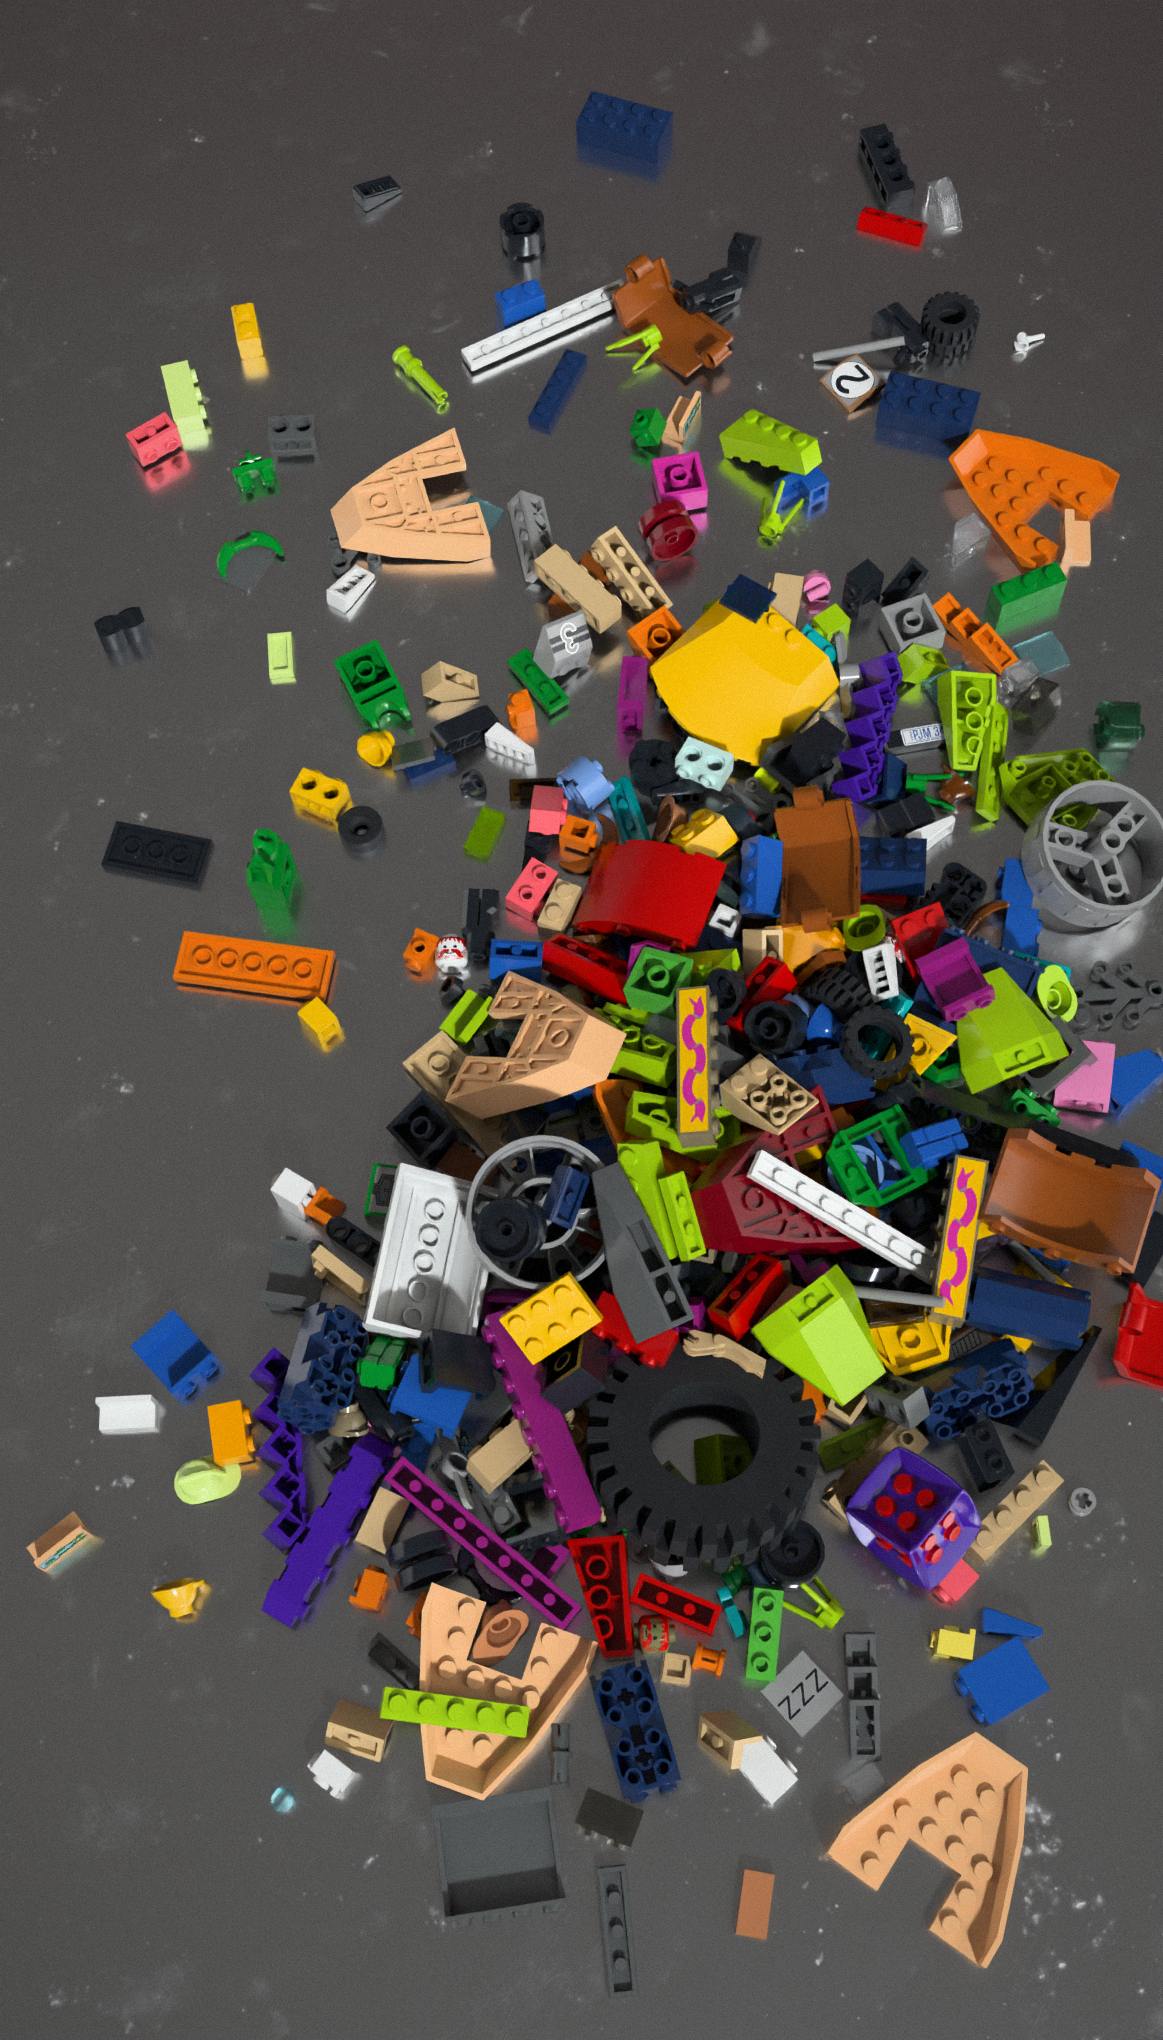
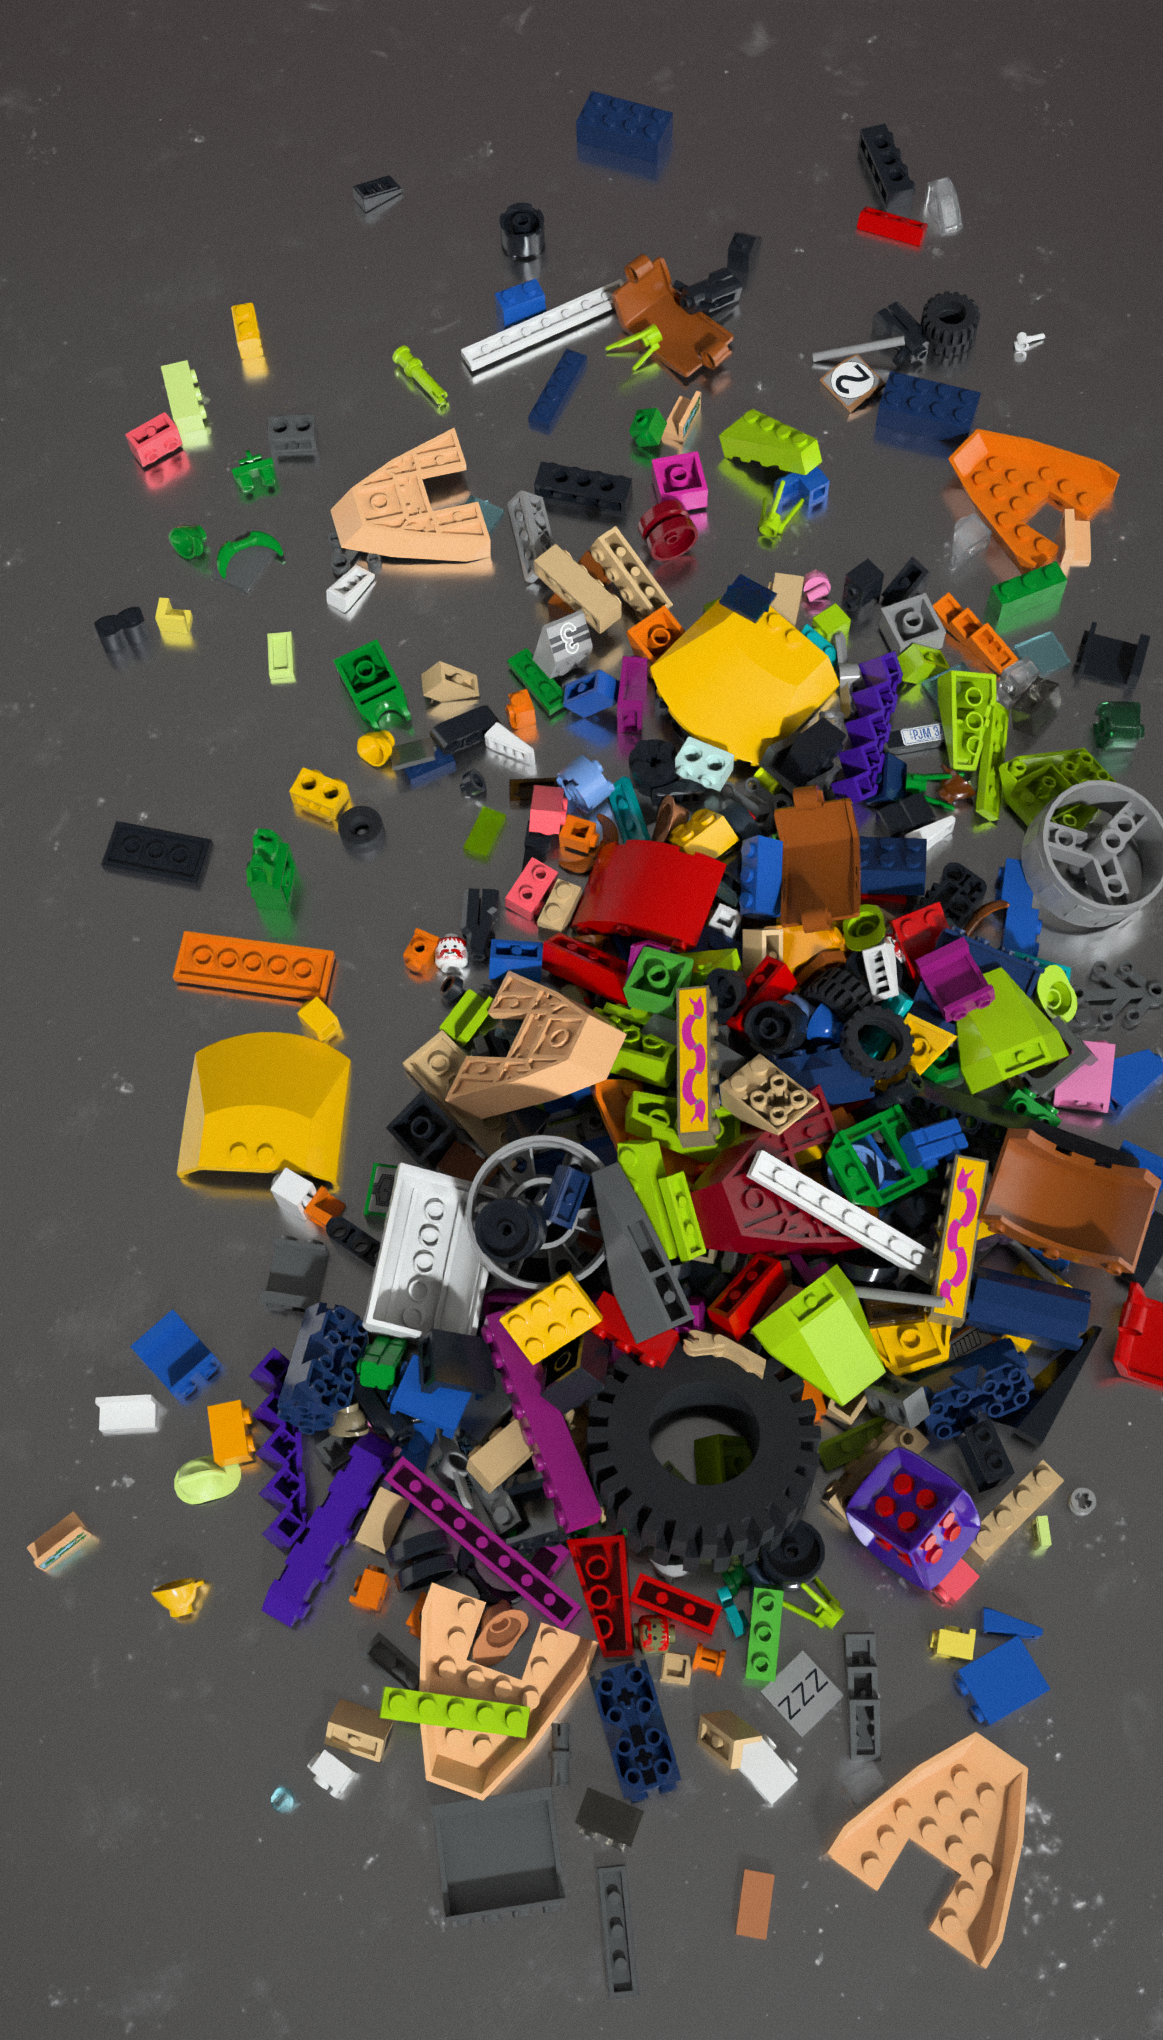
(172, 619): none -> light yellow panel
(188, 540): none -> green piece
(266, 1107): none -> yellow windscreen
(340, 1275): tan container -> none
(591, 693): none -> blue brick
(600, 493): none -> black brick
(1111, 659): none -> black panel

